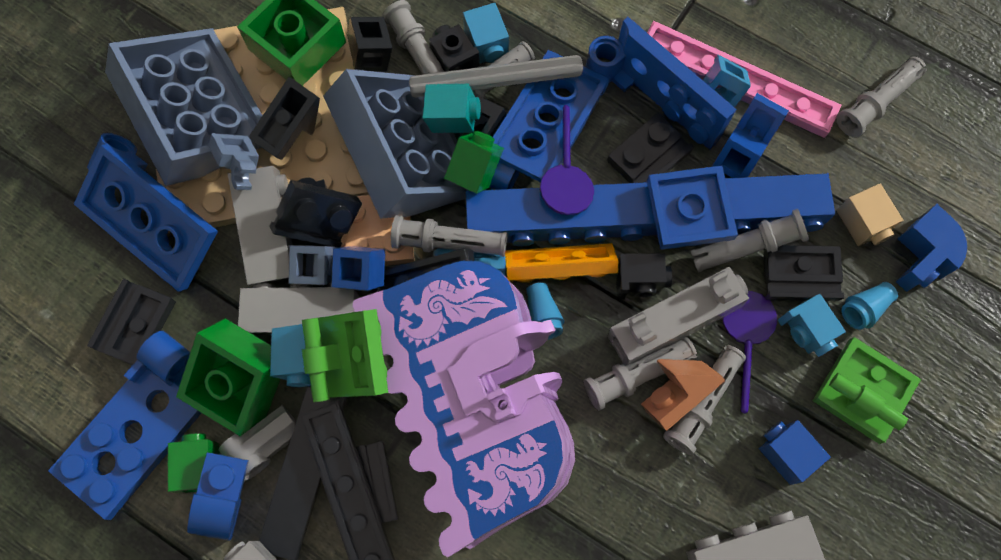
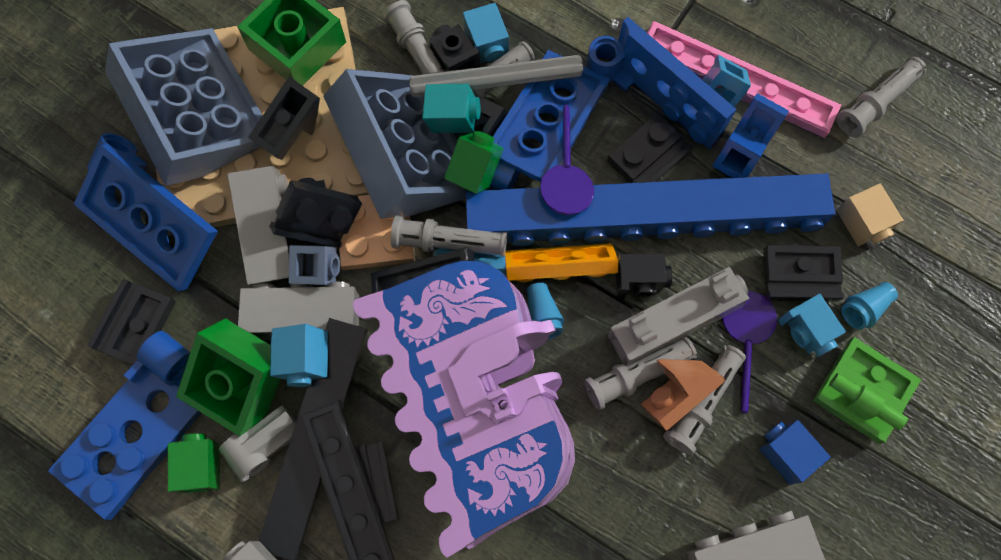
(217, 497): blue brick -> none
(237, 154): sand blue plate -> none
(344, 355): bright green plate -> none
(358, 268): blue brick -> none
(369, 43): black brick -> none
(691, 207): blue plate -> none
(768, 236): light grey pin -> none
(937, 244): blue brick -> none

